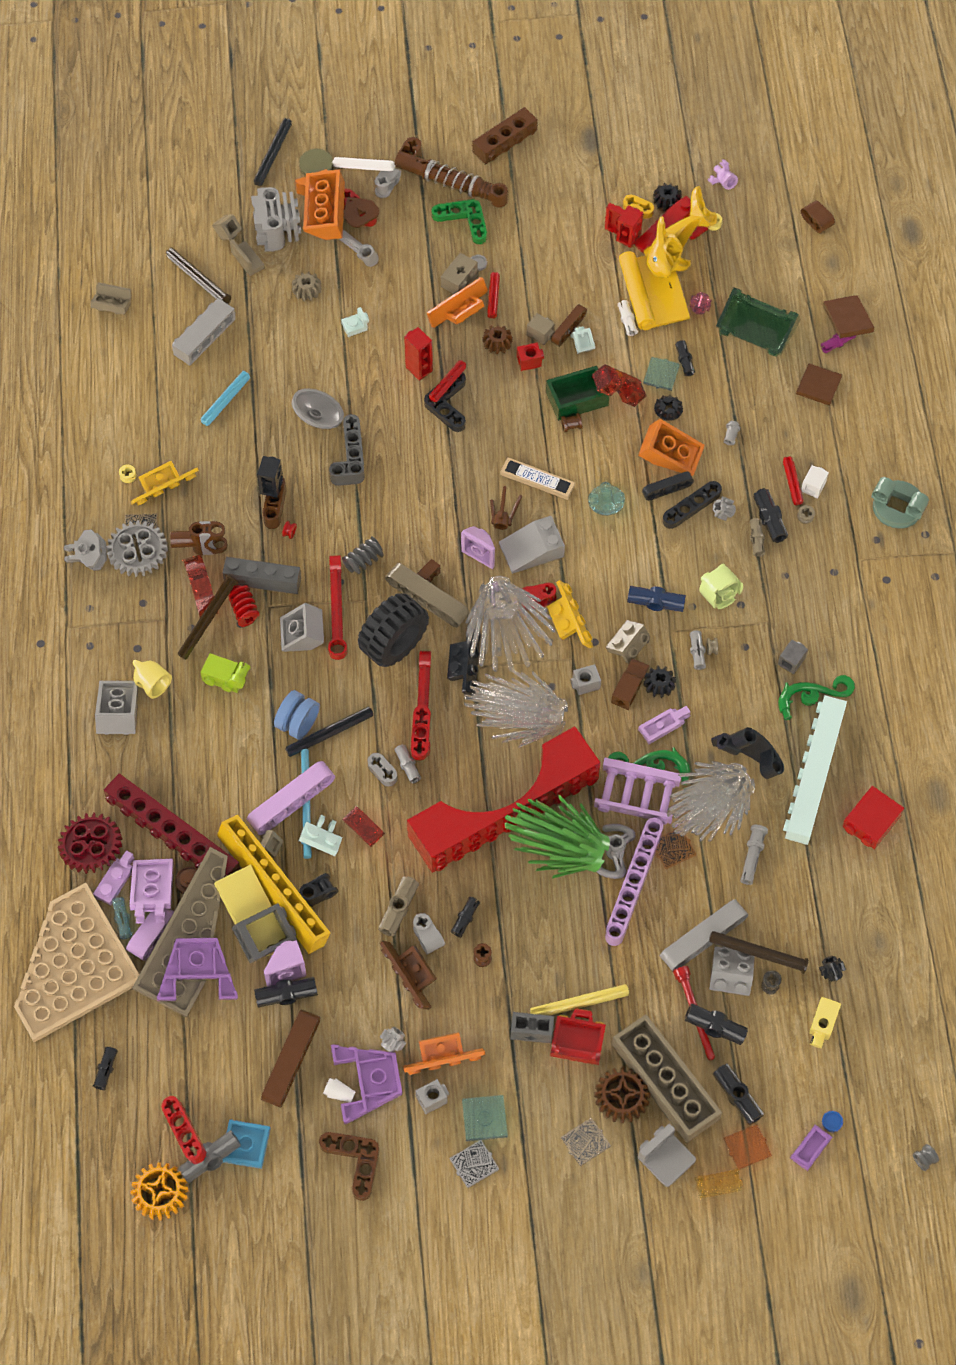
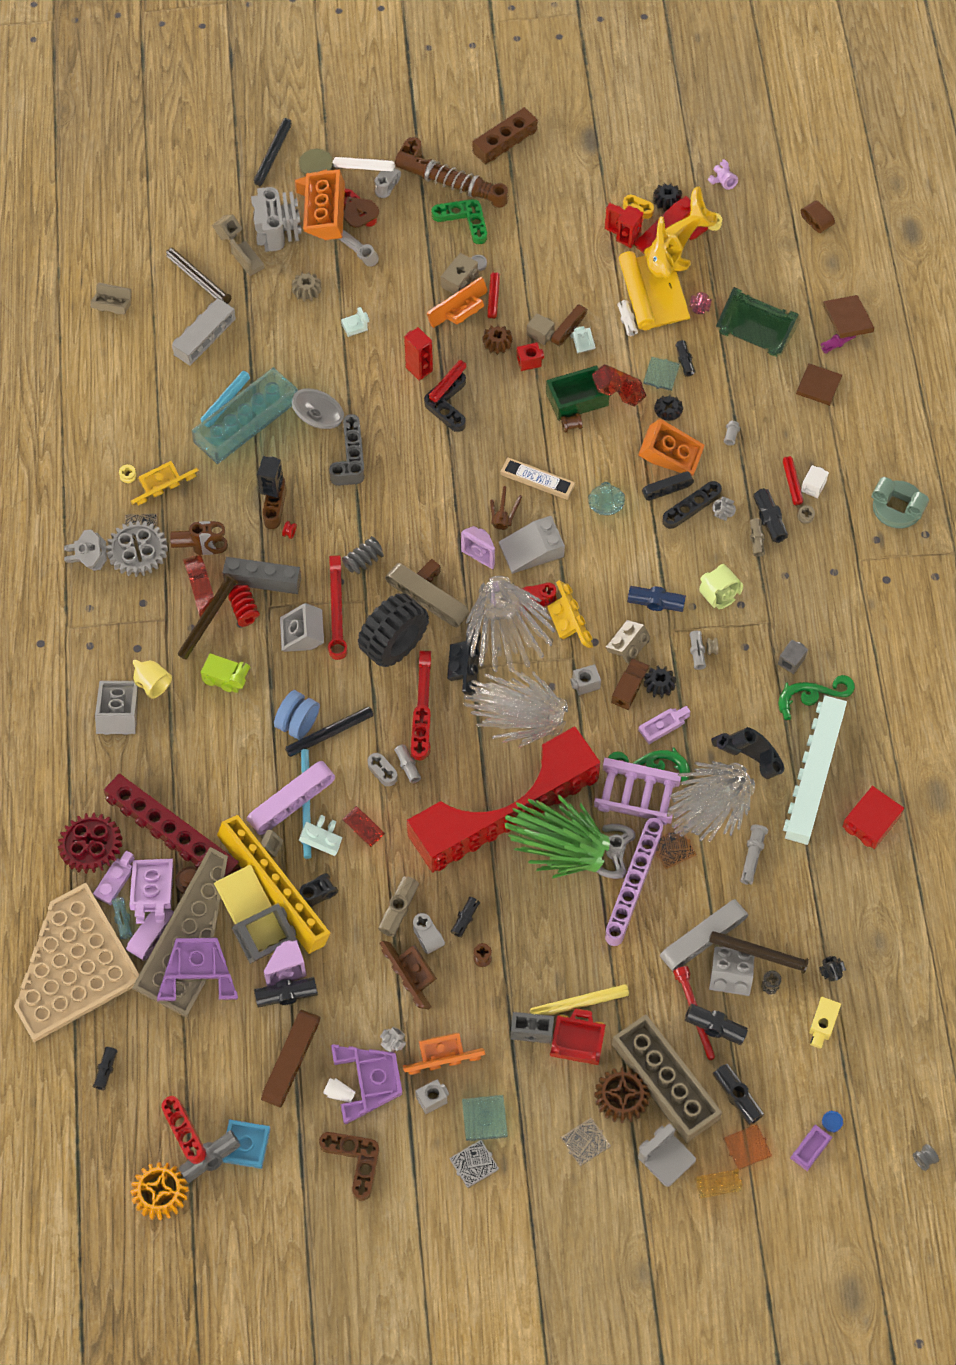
(244, 415): none -> clear light blue brick

